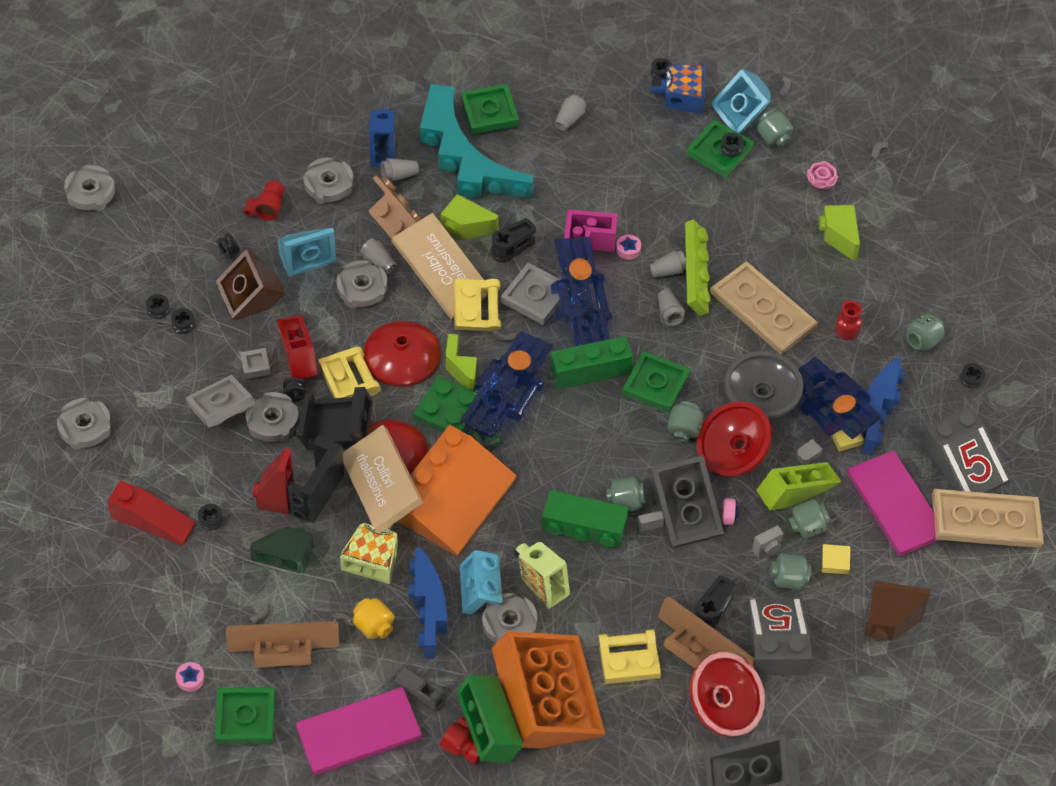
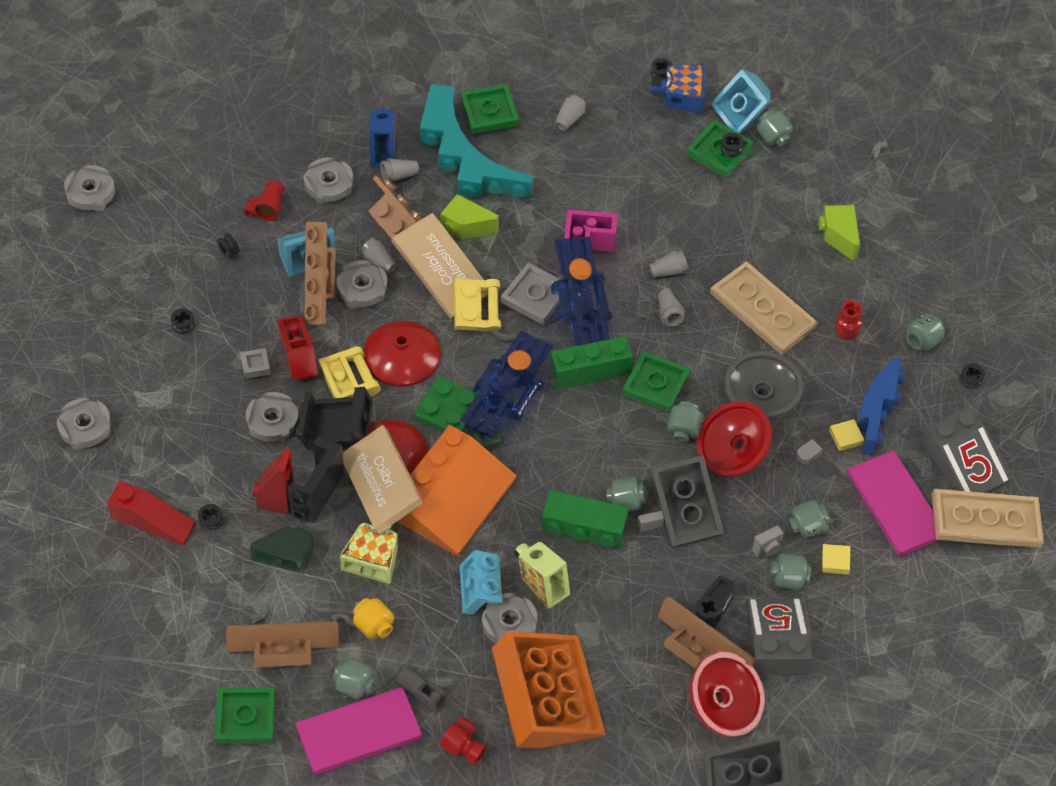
(157, 299): black bush -> none
(190, 676): bright pink tile -> none
(220, 401): light grey plate -> none
(249, 286): reddish brown slope -> none
(294, 388): black bush -> none
(318, 273): none -> medium nougat bracket
(354, 678): none -> sand green head
(430, 601): blue slope -> none
(460, 367): lime slope -> none
(489, 718): green brick -> none
(512, 240): black piece -> none
(628, 247): bright pink tile -> none
(631, 664): light yellow plate -> none
(696, 267): lime plate -> none
(730, 511): bright pink tile -> none
(796, 484): lime slope -> none
(822, 175): bright pink plate -> none
(840, 392): clear blue piece -> none
(894, 609): reddish brown slope -> none

